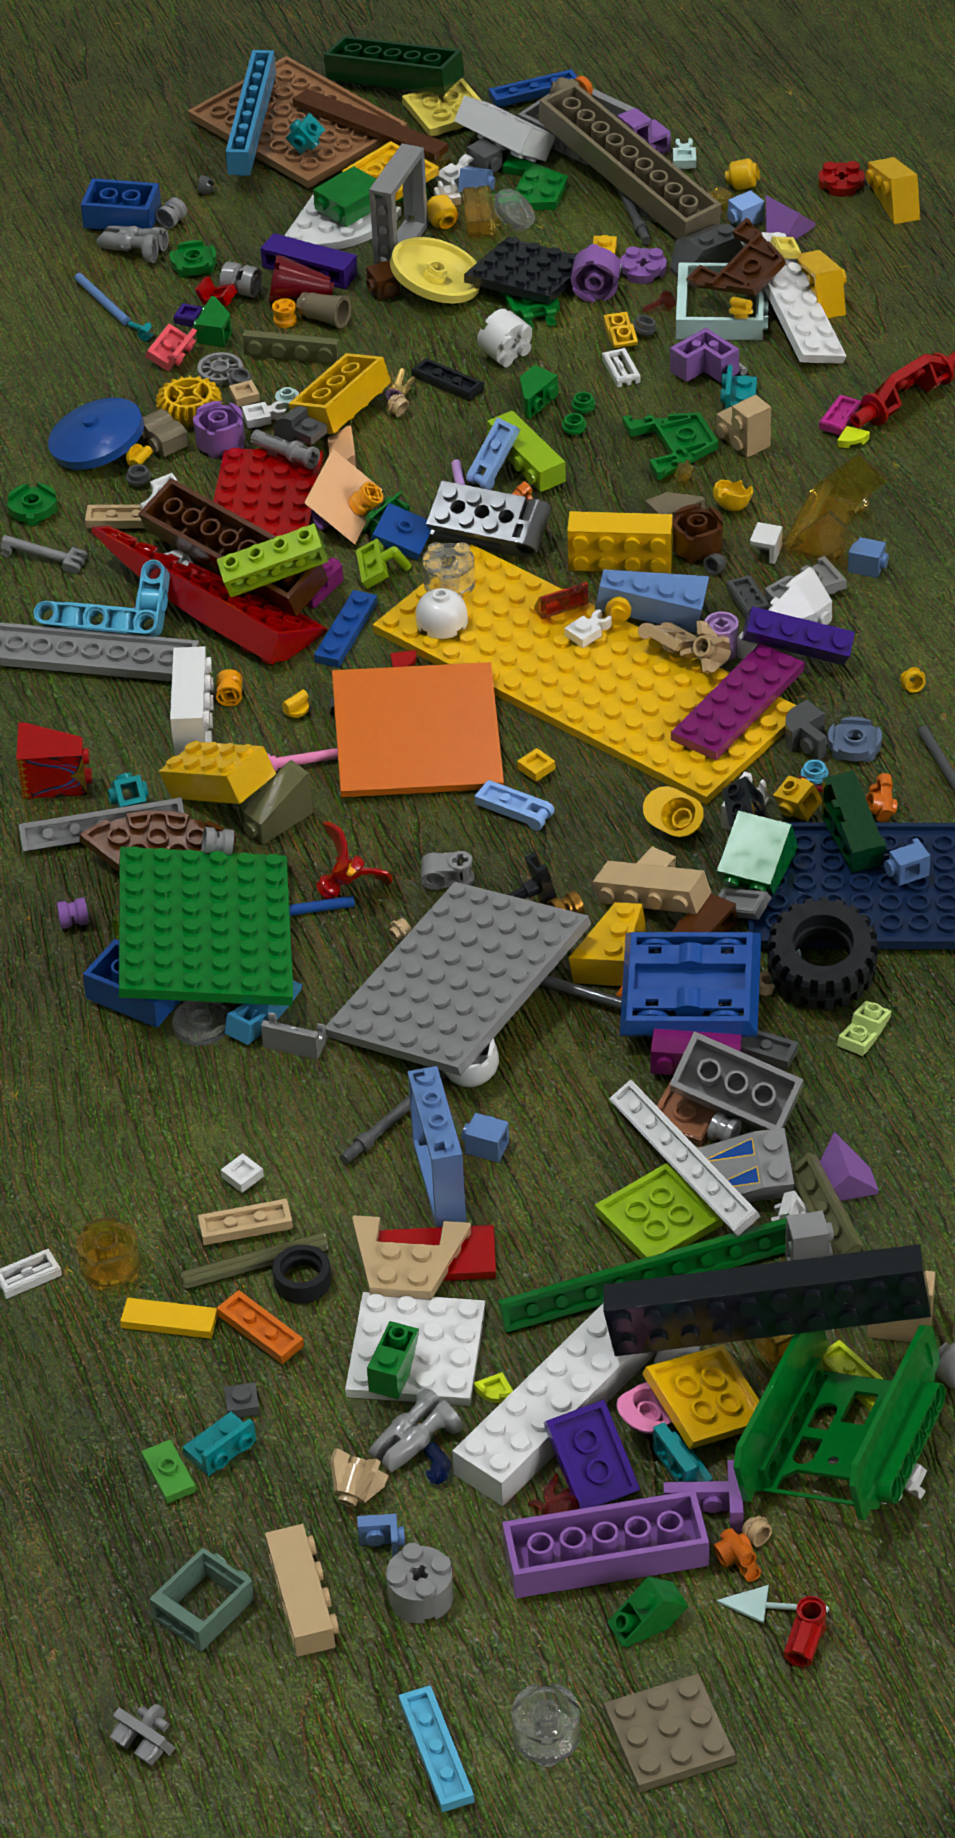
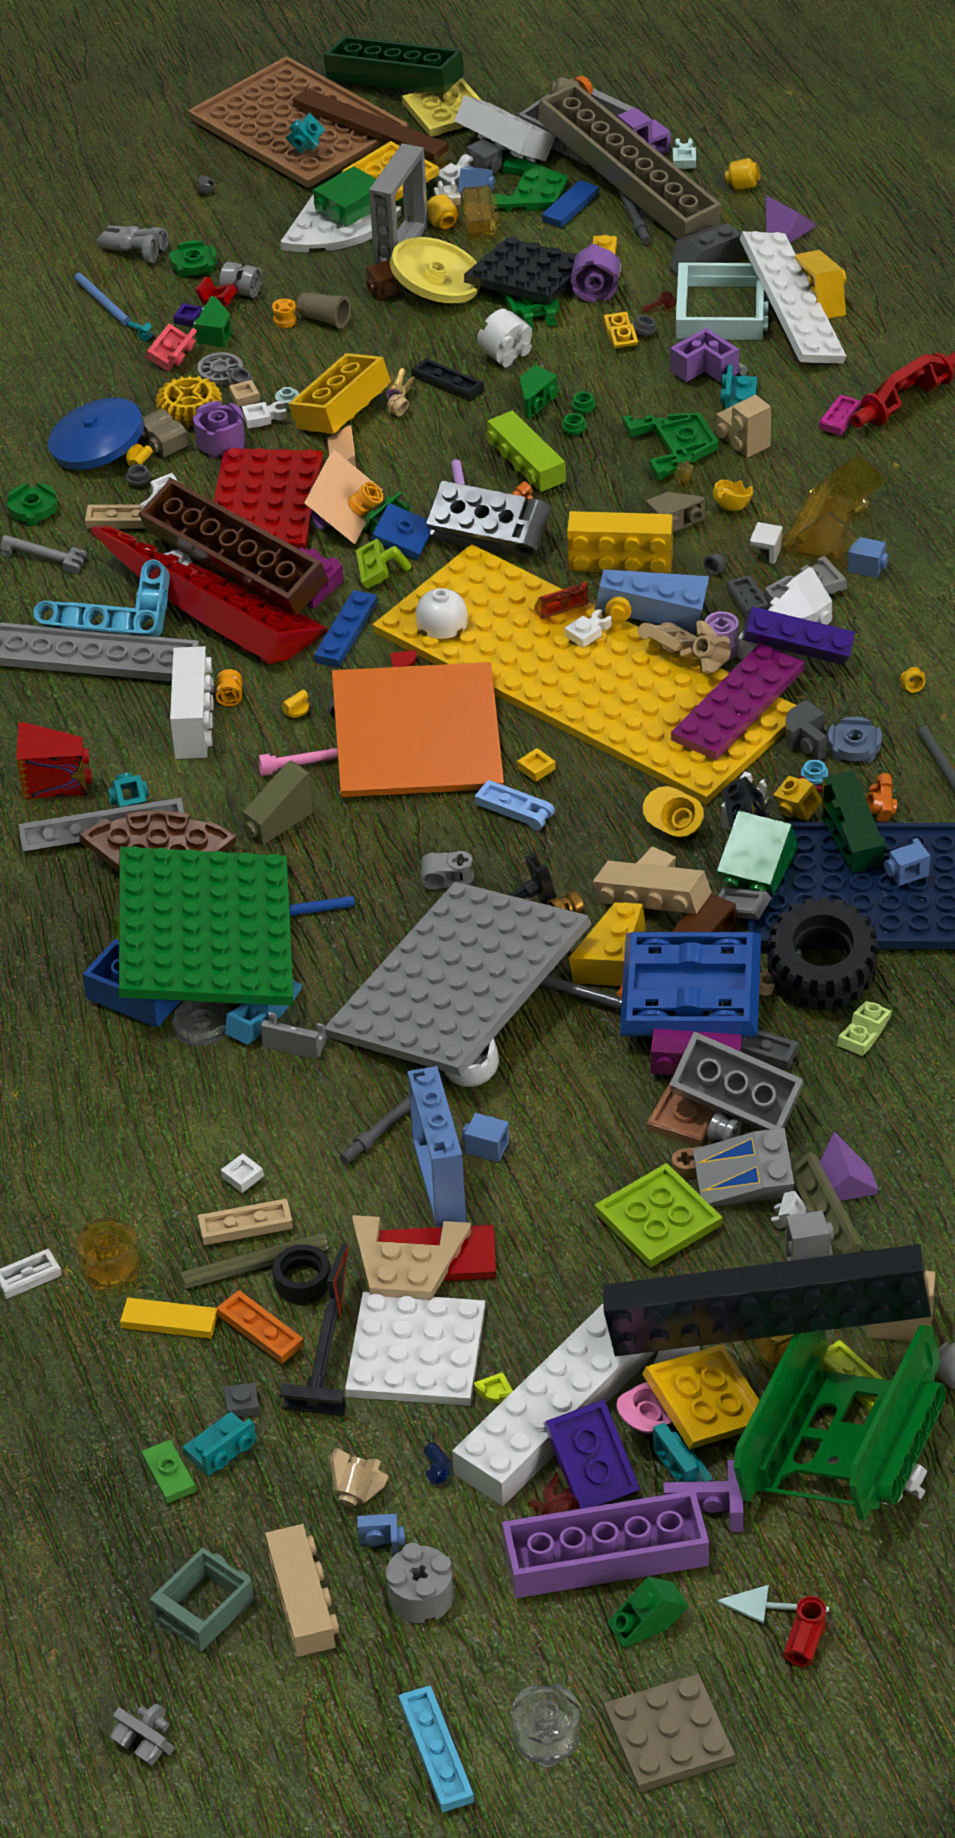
(72, 913): medium lavender wheel -> none
(120, 204): blue brick -> none
(171, 213): light grey wheel -> none
(217, 772): yellow brick -> none
(217, 840): light grey wheel -> none
(250, 113): dark azure brick -> none
(272, 560): lime brick -> none
(291, 346): olive plate -> none
(293, 278): dark red cone -> none
(293, 450): light grey pin -> none
(299, 426): dark grey brick -> none
(314, 1396): none -> black piece
(334, 263): dark purple brick -> none
(345, 868): red animal -> none
(392, 1360): green slope -> none
(399, 930): tan plate -> none
(405, 1439): light grey piece -> none
(449, 567): clear brick -> none
(492, 454): light blue plate -> none
(514, 209): clear tile -> none
(527, 89): blue plate -> none
(570, 203): none -> blue tile
(587, 1290): green plate -> none
(627, 378): white tile -> none
(643, 264): medium lavender plate -> none
(685, 1158): white tile -> none
(697, 532): reddish brown brick -> none
(721, 195): clear yellow plate -> none
(737, 1550): orange plate -> none
(740, 307): yellow plate -> none
(746, 206): light blue brick -> none
(747, 270): reddish brown wing -> none
(757, 1530): tan plate -> none
(786, 246): light yellow tile -> none
(833, 172): red plate -> none
(852, 436): neon yellow tile -> none
(895, 188): yellow wedge -> none

